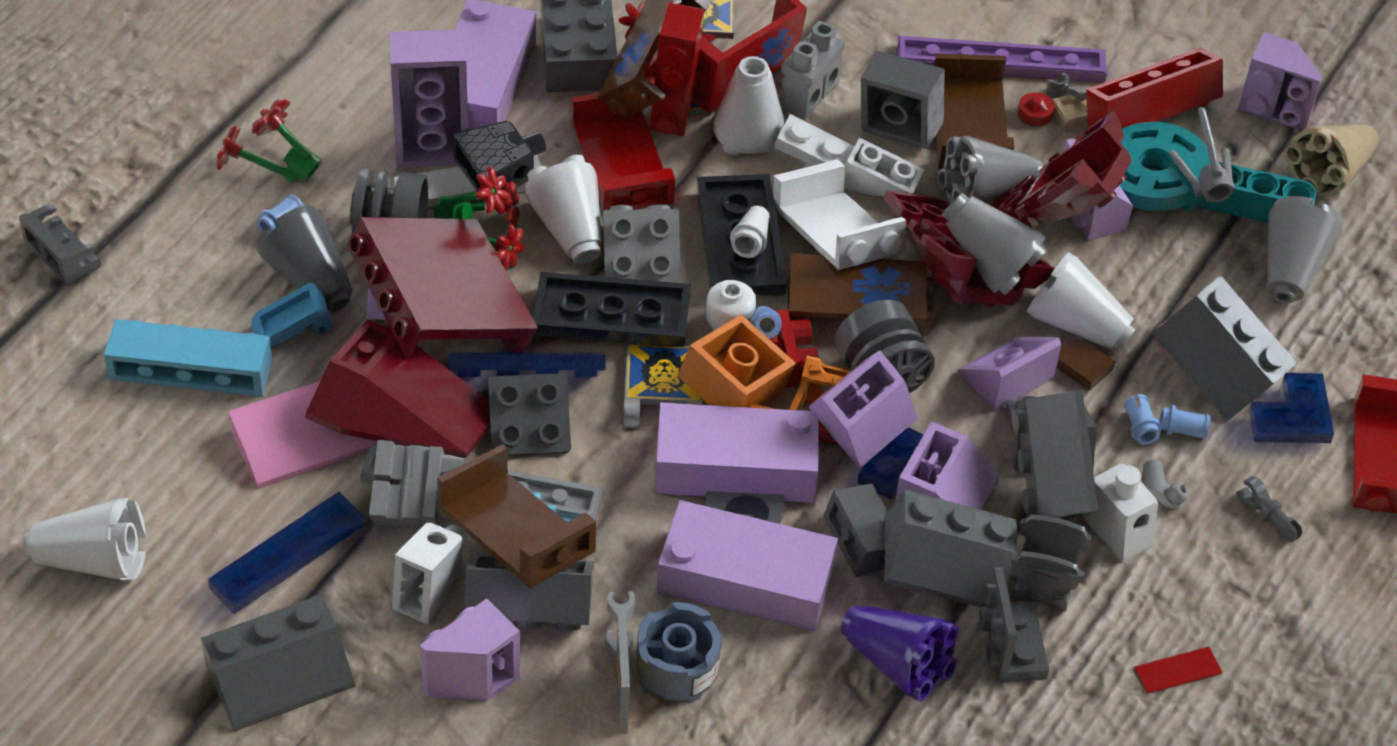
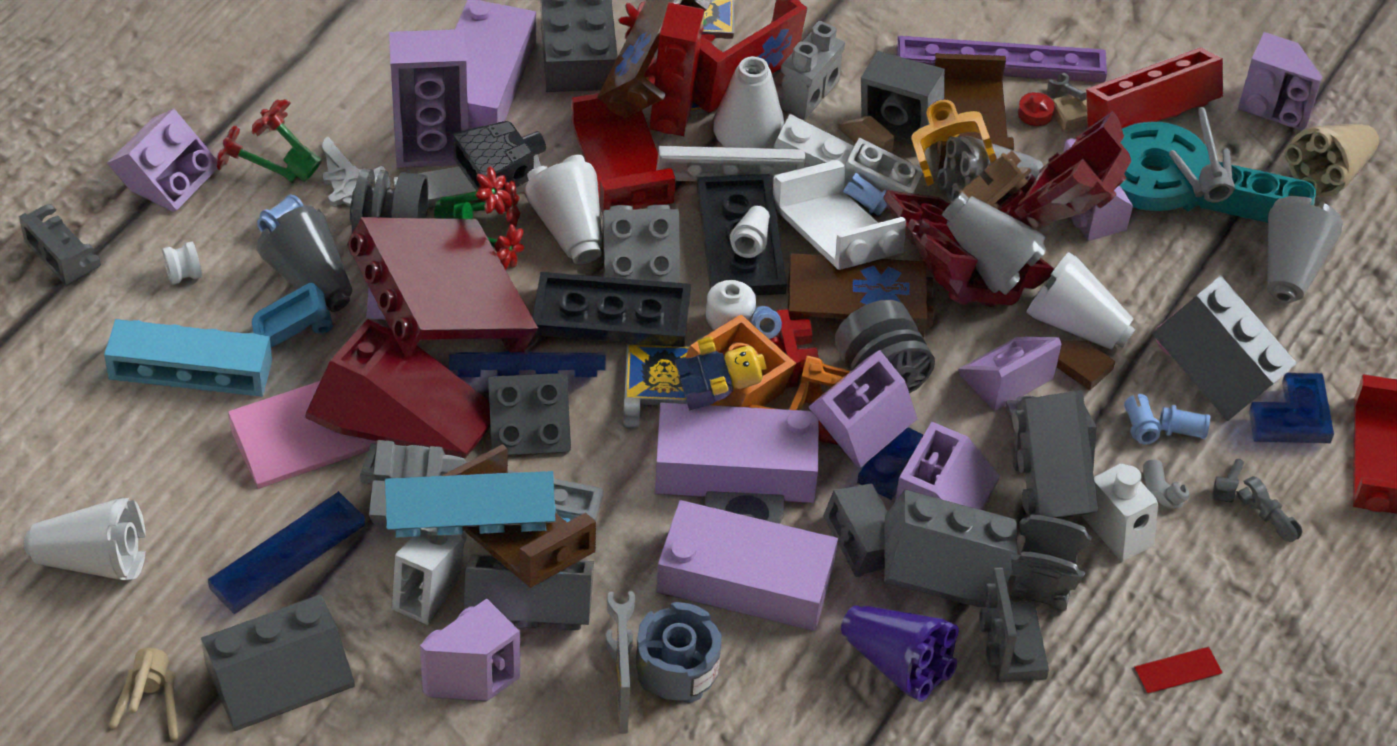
(147, 676): none -> tan plant
(164, 161): none -> lavender slope
(182, 263): none -> white wheel
(340, 174): none -> white piece
(470, 501): none -> medium azure brick
(712, 375): none -> piece
(719, 161): none -> white tile
(866, 194): none -> light blue pin
(869, 130): none -> medium nougat tile
(946, 123): none -> light orange piece
(1005, 178): none -> medium nougat hinge
(1225, 488): none -> dark grey hand

